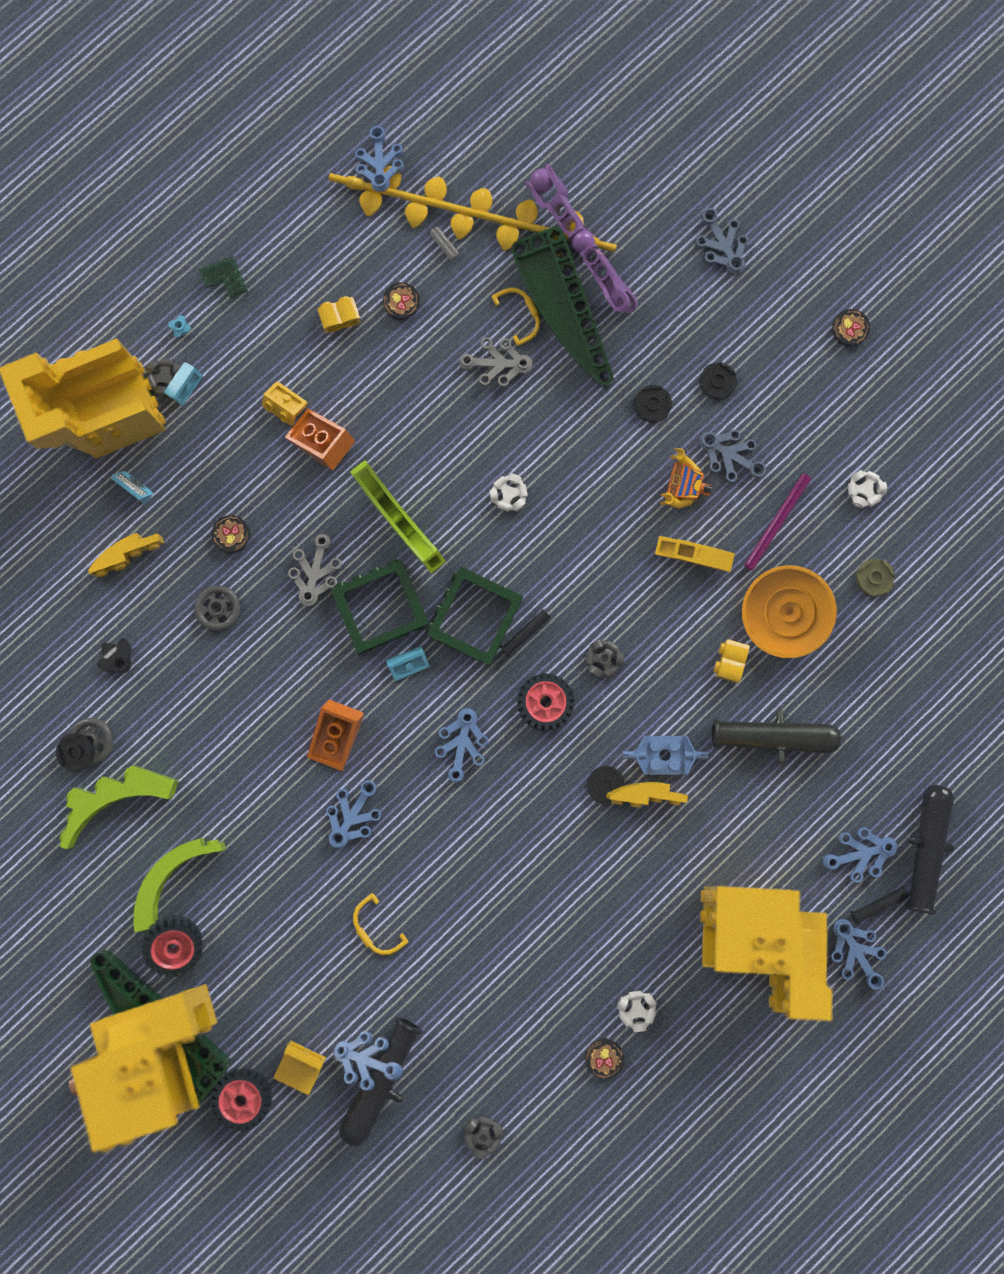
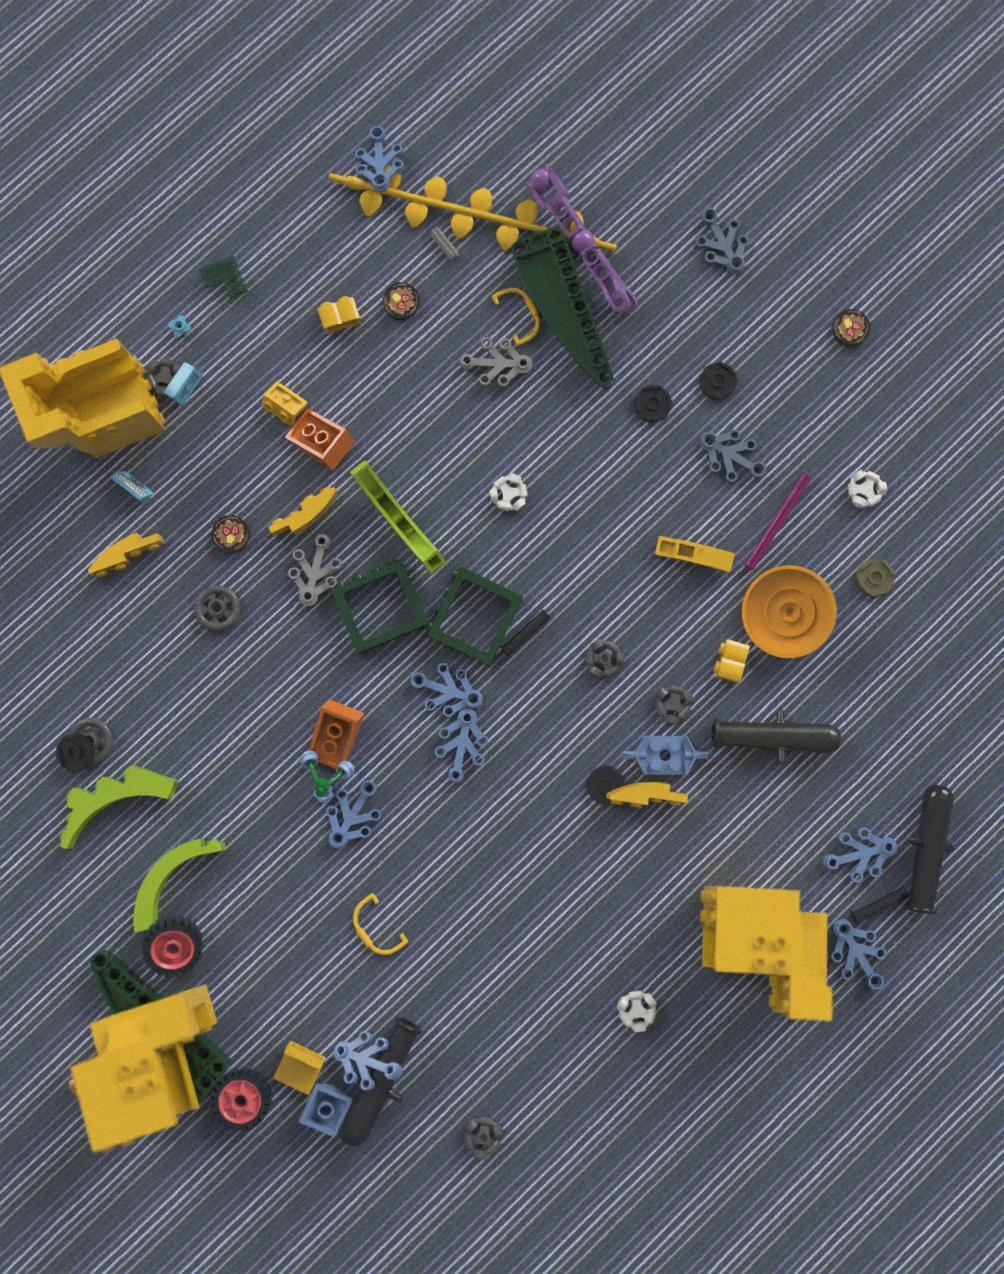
(113, 655): black plate -> none
(313, 509): none -> yellow slope
(323, 788): none -> plant
(326, 1109): none -> medium blue slope
(407, 663): medium azure slope -> none
(450, 691): none -> medium blue plant
(545, 686): wheel -> none
(604, 1058): tile -> none
(673, 703): none -> dark grey piece
(684, 482): torso -> none

